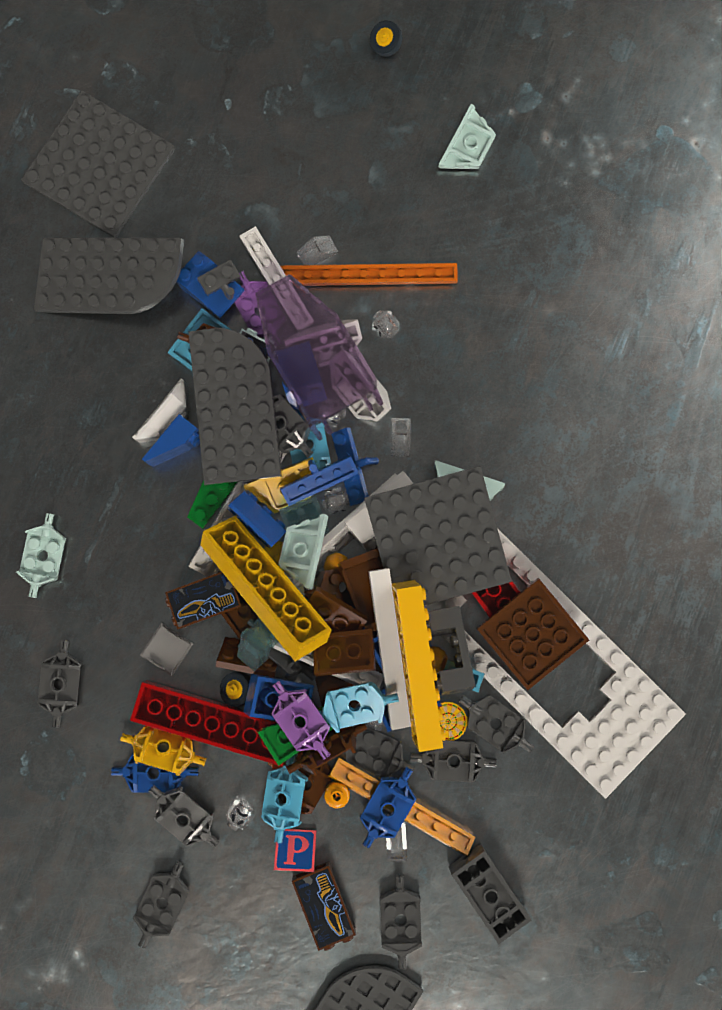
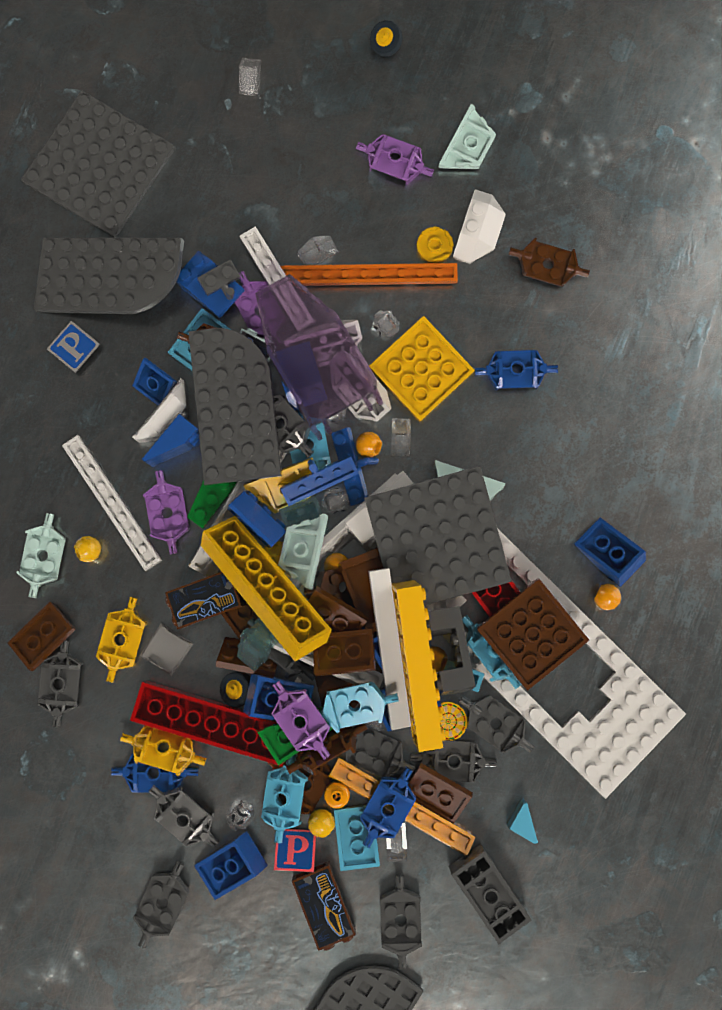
(41, 636): none -> reddish brown plate
(73, 346): none -> piece
(87, 548): none -> yellow piece
(112, 502): none -> white tile
(131, 627): none -> yellow plate
(153, 382): none -> blue slope
(161, 497): none -> medium lavender plate
(231, 865): none -> blue slope
(249, 76): none -> clear slope
(321, 823): none -> yellow piece
(350, 836): none -> medium azure plate
(368, 444): none -> light orange piece
(405, 168): none -> medium lavender plate
(421, 368): none -> yellow plate
(434, 245): none -> yellow tile
(439, 793): none -> reddish brown plate
(479, 228): none -> white wedge
(484, 652): none -> medium azure plate
(501, 373): none -> blue plate
(522, 823): none -> medium azure slope
(563, 261): none -> reddish brown plate
(608, 597): none -> light orange piece
(611, 551): none -> blue slope

